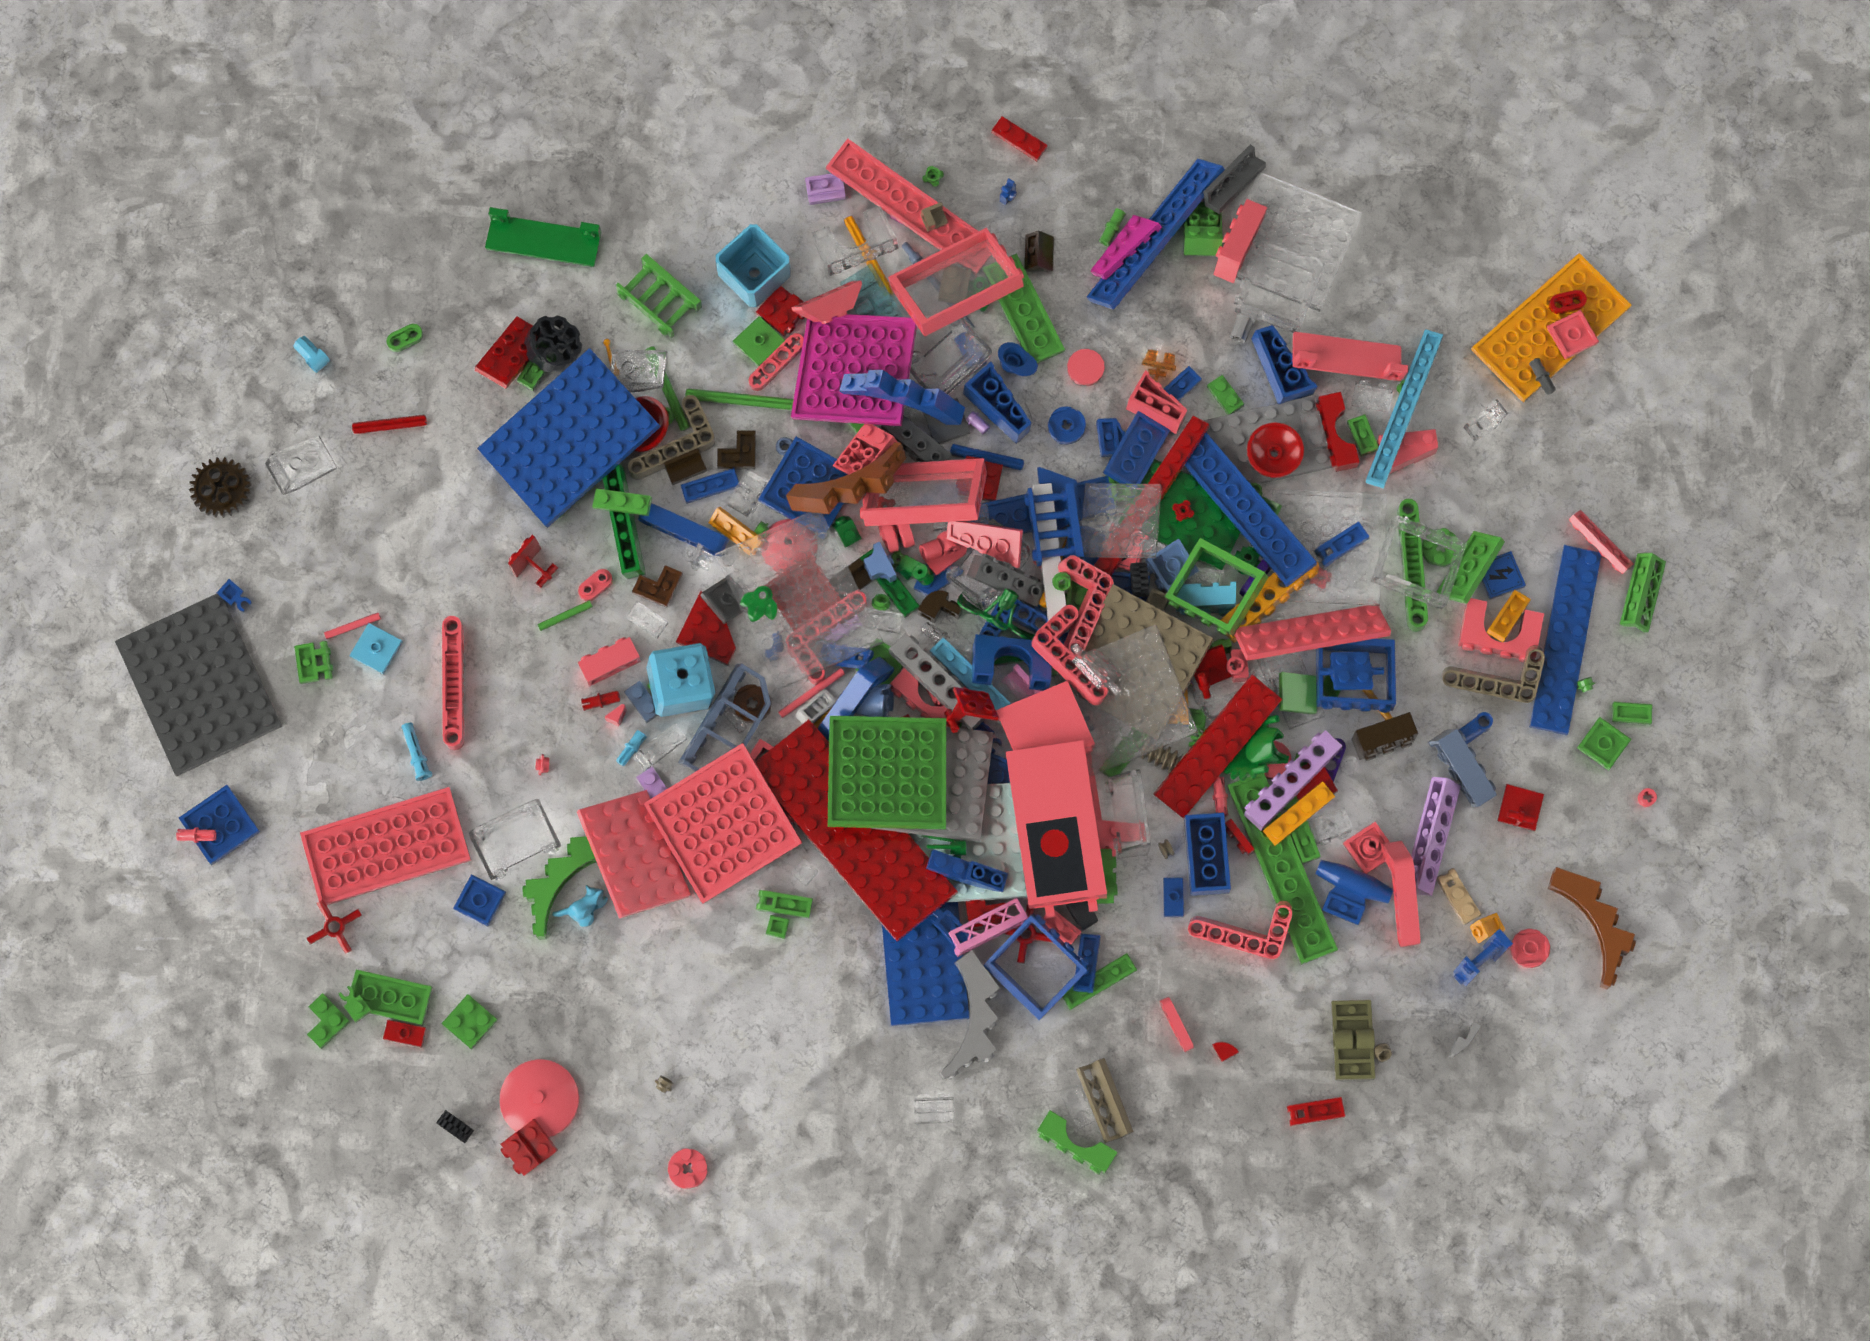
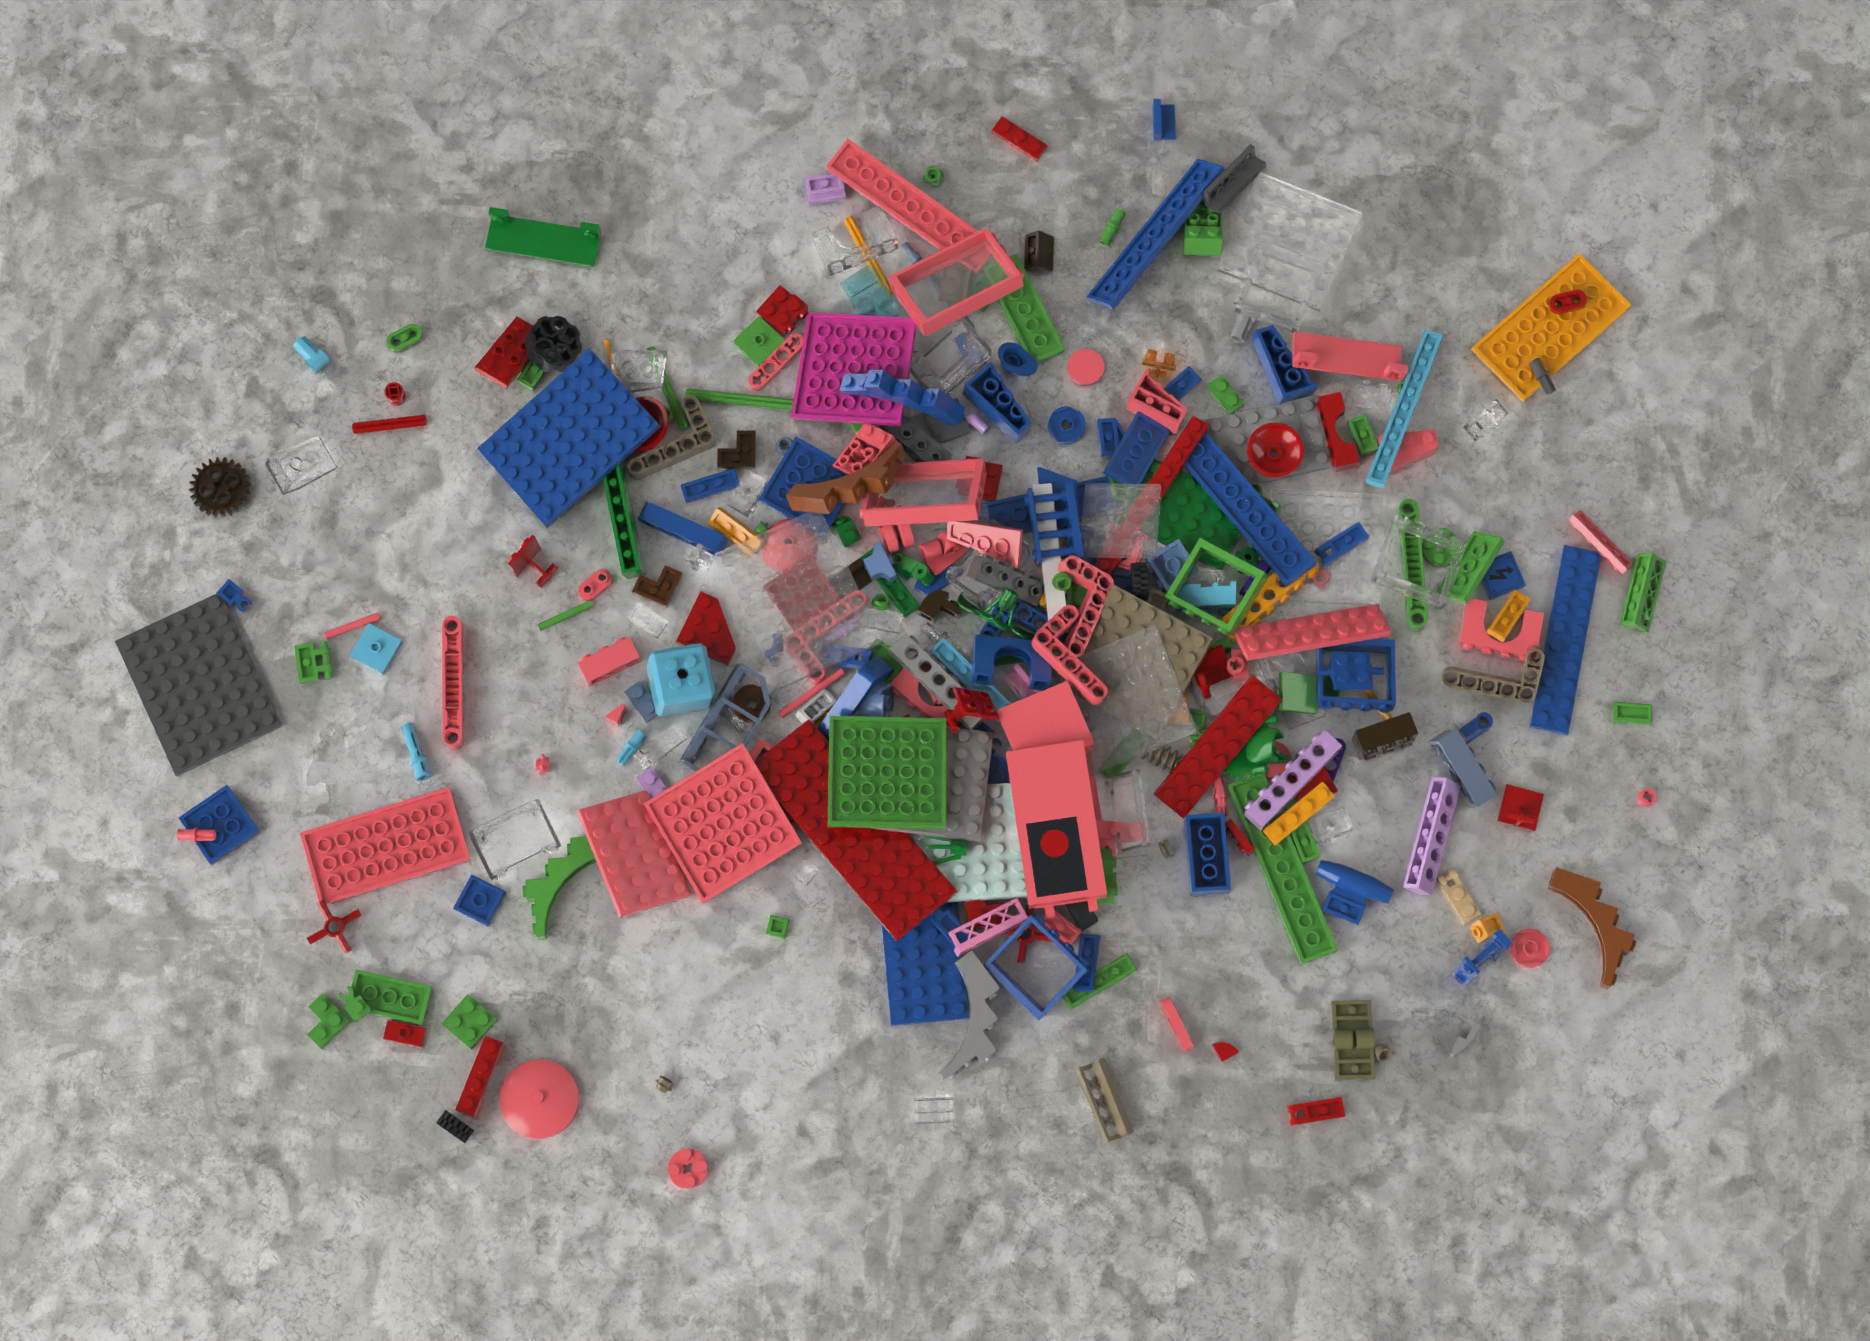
(398, 396): none -> red wheel
(478, 1079): none -> red arch
(528, 1147): red plate -> none
(583, 909): medium azure animal -> none
(600, 700): red axle -> none
(622, 502): bright green plate -> none
(662, 278): bright green fence -> none
(685, 466): dark brown panel -> none
(721, 601): dark grey tile -> none
(752, 251): medium azure plate -> none
(759, 607): green plate -> none
(785, 904): bright green plate -> none
(830, 304): coral wedge -> none
(933, 217): dark tan panel -> none
(967, 872): blue slope -> none
(1006, 461): blue axle -> none
(1008, 192): blue plate -> none
(1054, 1130): bright green arch -> none
(1096, 668): clear plate -> none
(1124, 245): dark pink wing -> none
(1163, 121): none -> blue panel
(1173, 897): blue plate -> none
(1180, 516): red plate -> none
(1239, 240): coral wedge -> none
(1246, 935): coral beam -> none
(1367, 847): coral plate -> none
(1404, 891): coral beam -> none
(1572, 334): coral plate -> none
(1585, 684): bright green plate -> none
(1604, 743): bright green plate -> none

